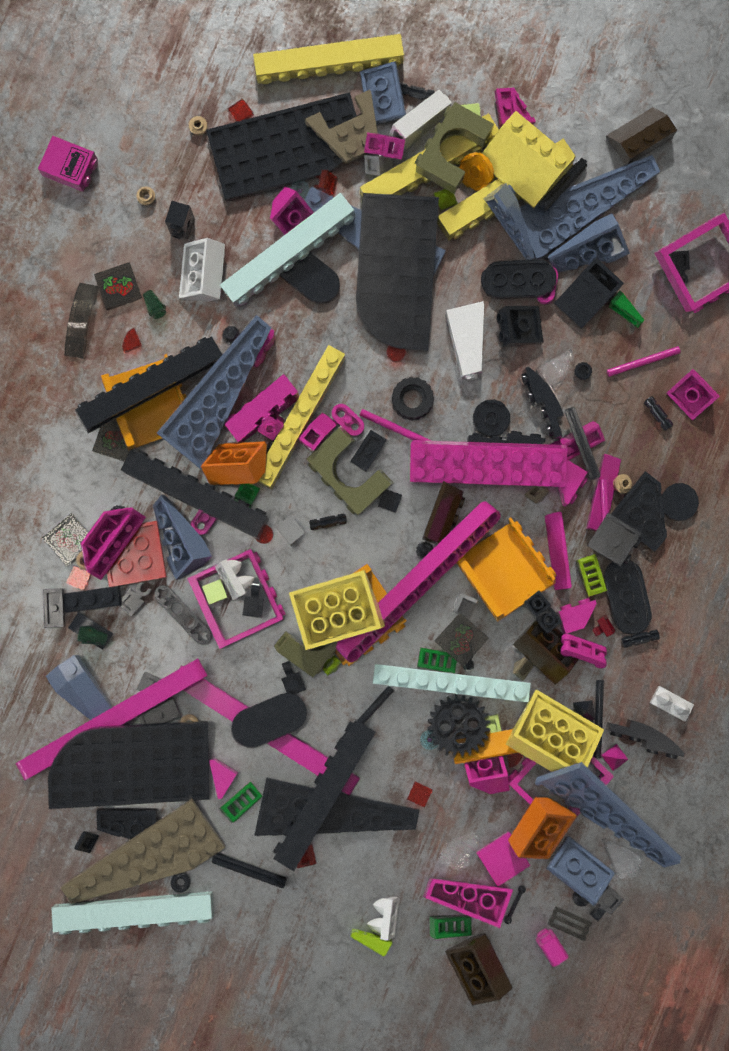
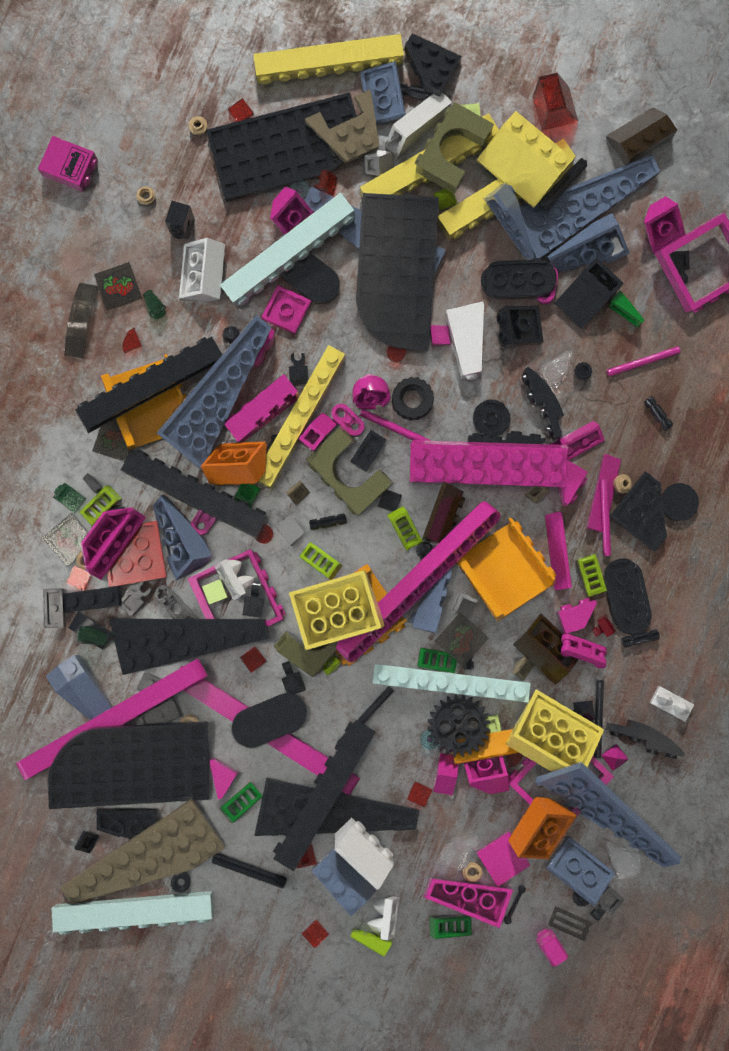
(69, 497): none -> clear green bracket
(92, 483): none -> black tile
(96, 500): none -> lime slope
(158, 642): none -> black wing
(253, 659): none -> clear red tile
(271, 426): dark pink bracket -> none
(286, 310): none -> dark pink tile
(297, 492): none -> dark tan slope
(298, 374): none -> black plate
(315, 933): none -> clear red tile
(333, 570): none -> lime slope
(343, 881): none -> sand blue slope
(364, 852): none -> white slope
(370, 391): none -> dark pink cylinder
(384, 145): dark pink slope -> none
(403, 516): none -> lime slope
(429, 611): none -> sand blue wedge
(431, 63): none -> black plate
(439, 335): none -> dark pink slope
(445, 775): none -> dark pink slope
(472, 878): none -> tan plate
(478, 171): light orange tile -> none
(479, 970): dark brown slope -> none
(508, 102): dark pink wing -> none
(542, 612): black slope -> none
(554, 102): none -> clear red slope
(582, 443): black axle -> none
(615, 540): black plate -> none
(663, 223): none -> dark pink slope
(692, 394): dark pink slope -> none

